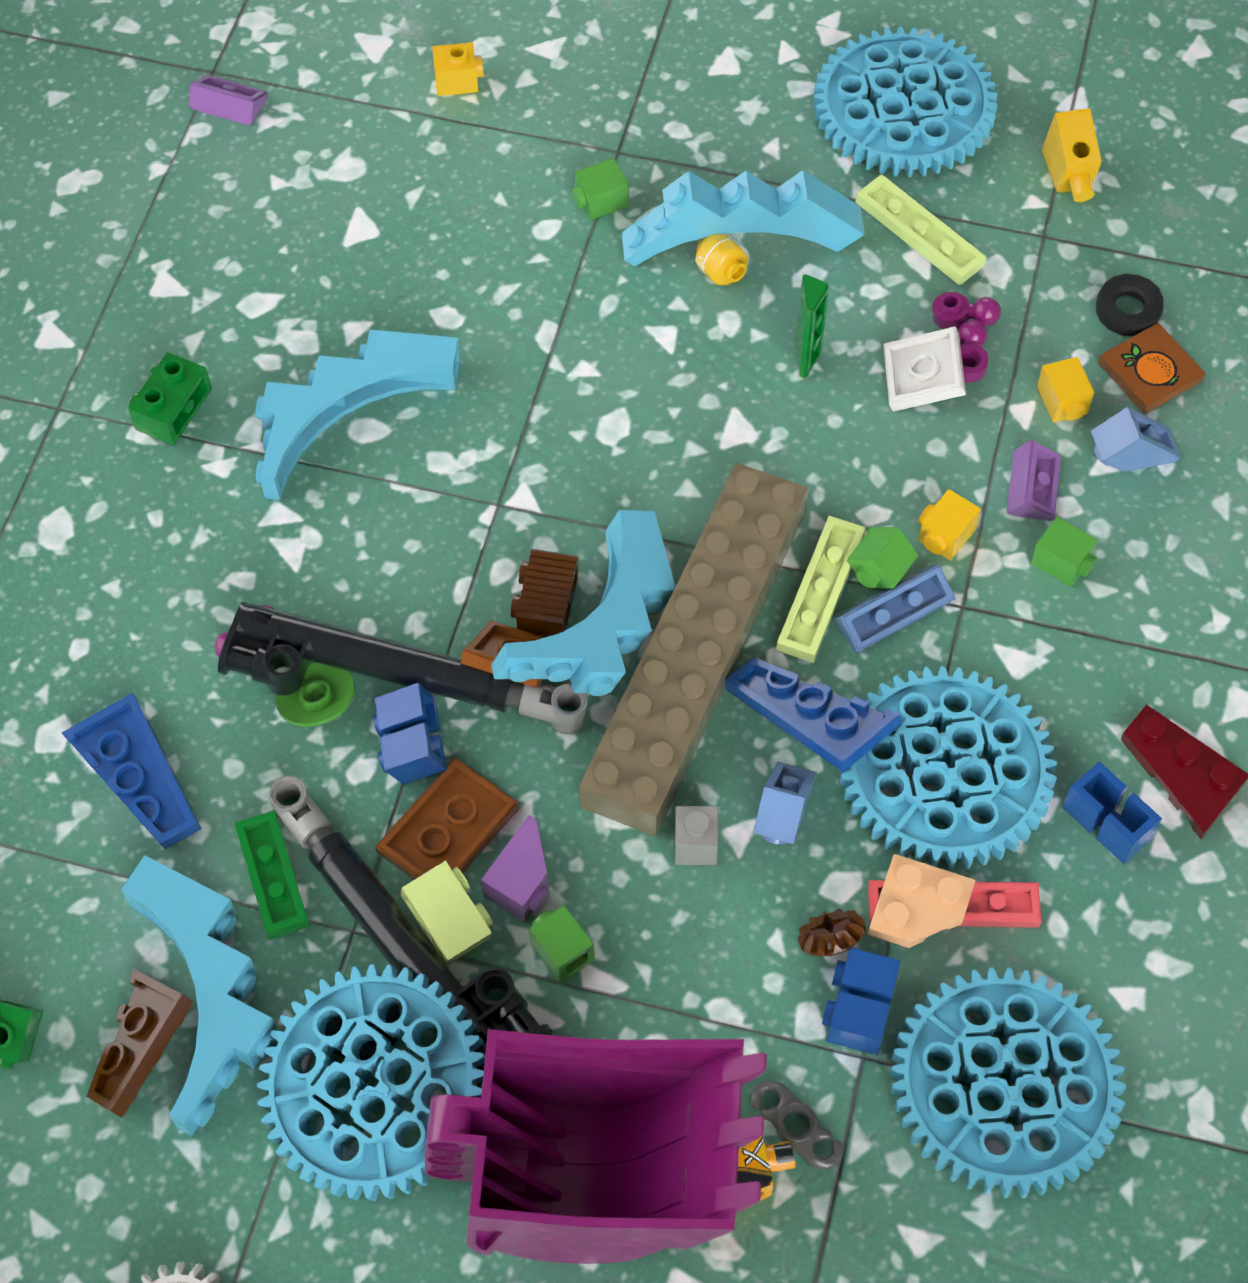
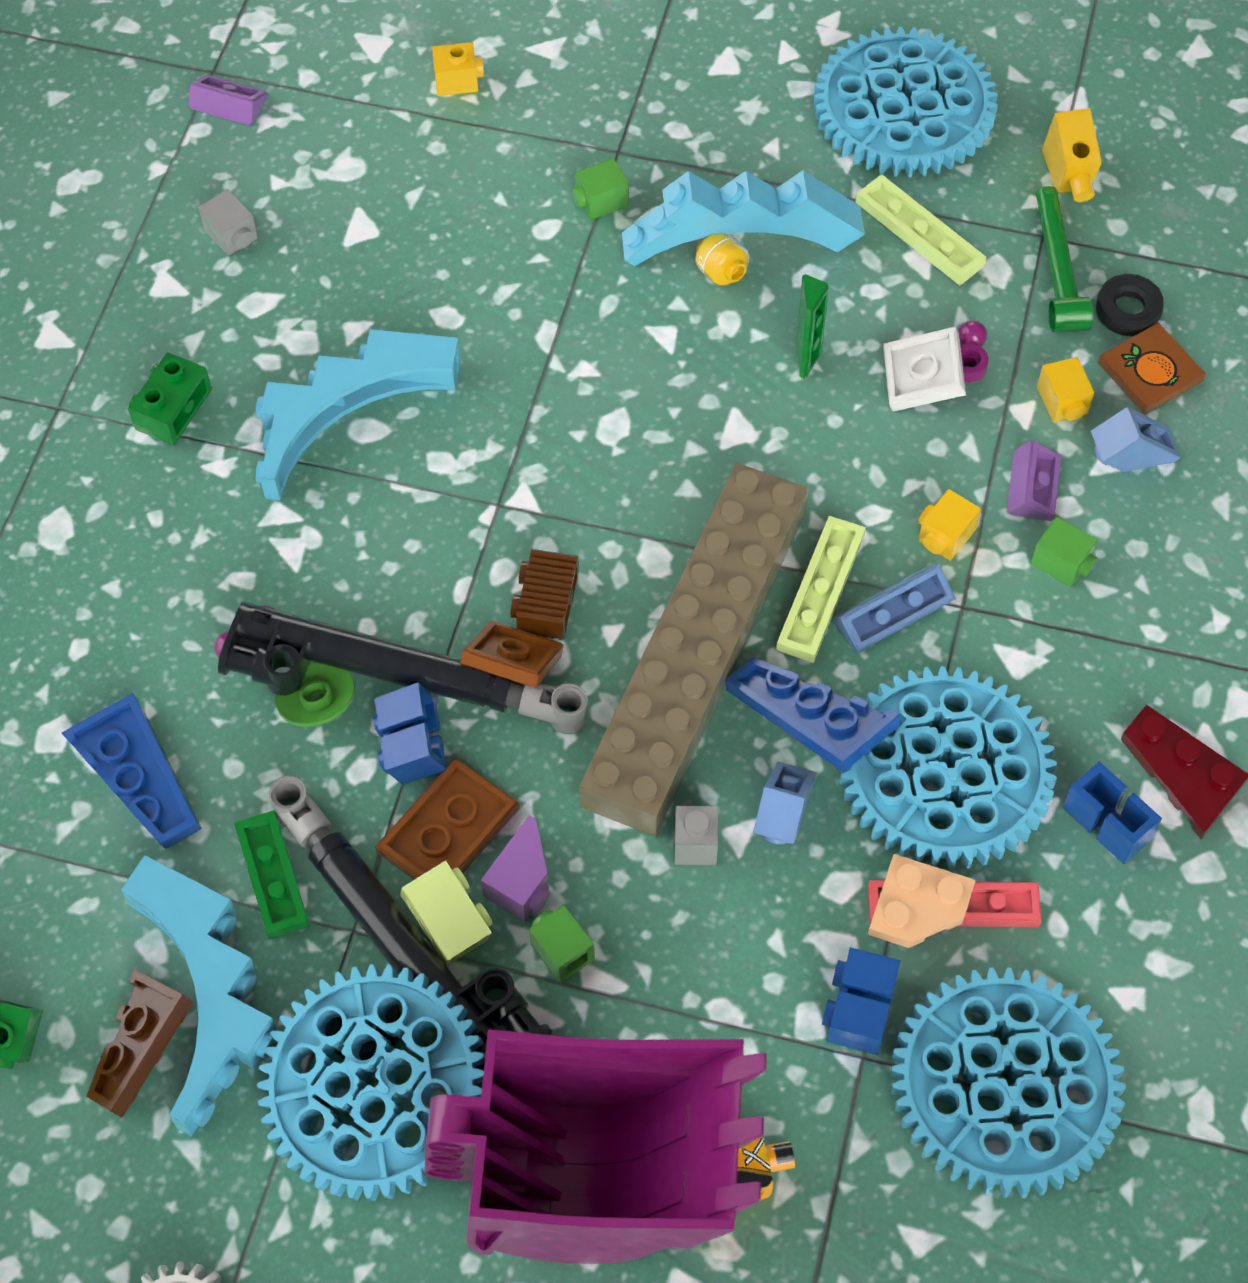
(228, 222): none -> light grey brick
(592, 650): medium azure arch -> none
(801, 1144): dark grey piece -> none
(817, 935): reddish brown gear -> none
(882, 557): bright green brick -> none
(954, 309): magenta plate -> none
(1067, 310): none -> green piece

